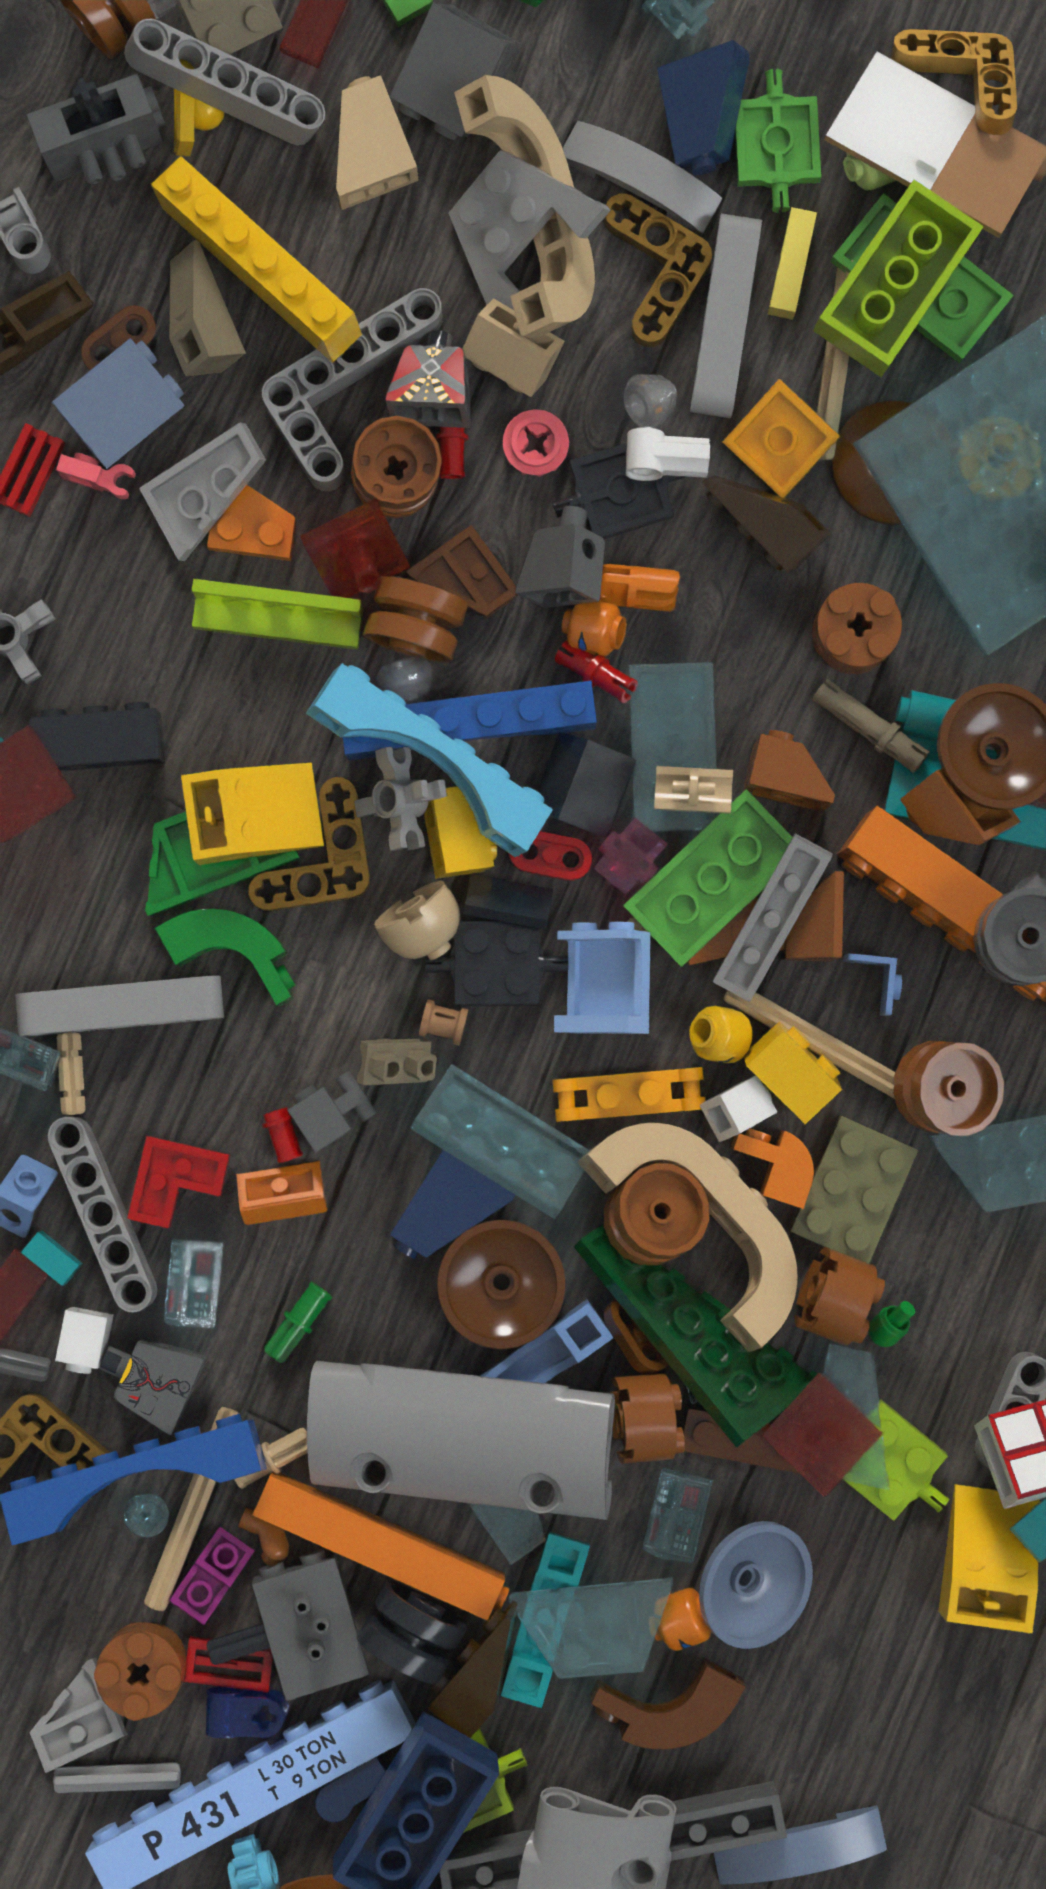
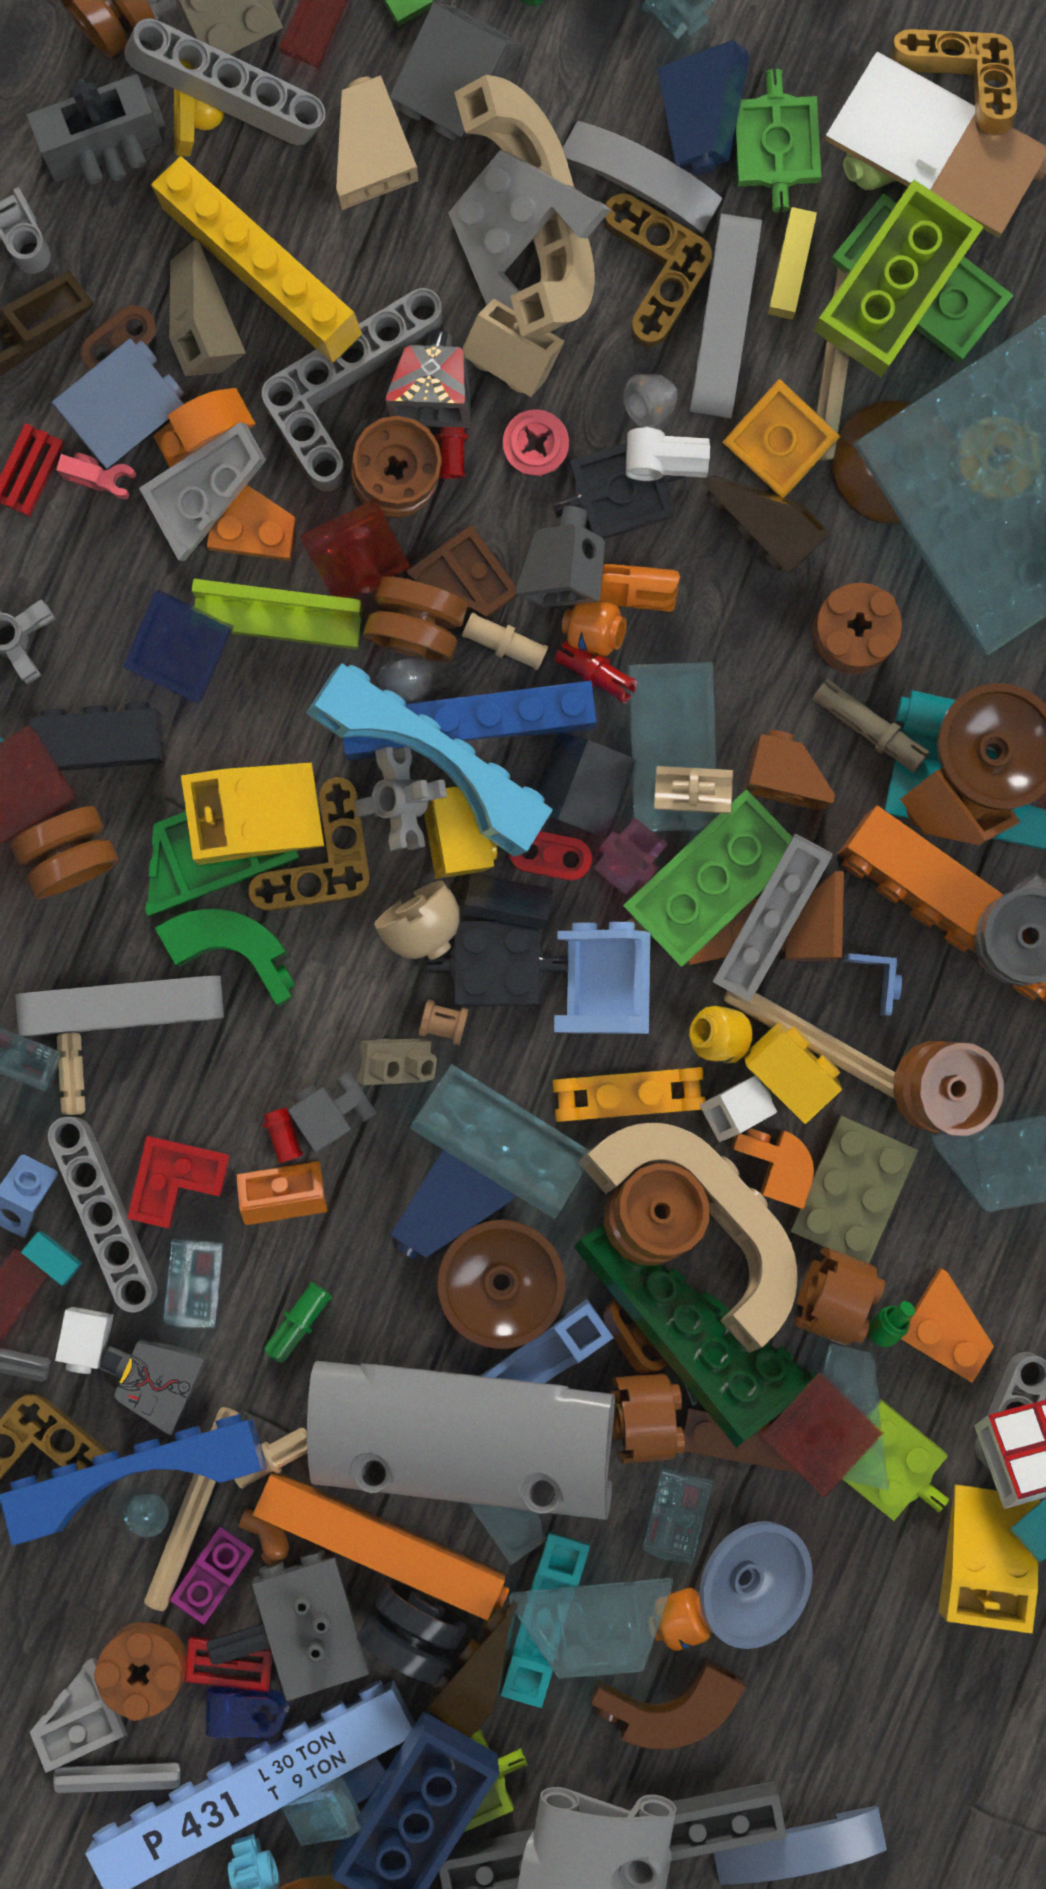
(64, 852): none -> dark orange wheel
(178, 646): none -> clear blue plate
(200, 423): none -> orange brick
(324, 1814): none -> clear light blue slope
(504, 641): none -> tan pin
(948, 1329): none -> orange wing

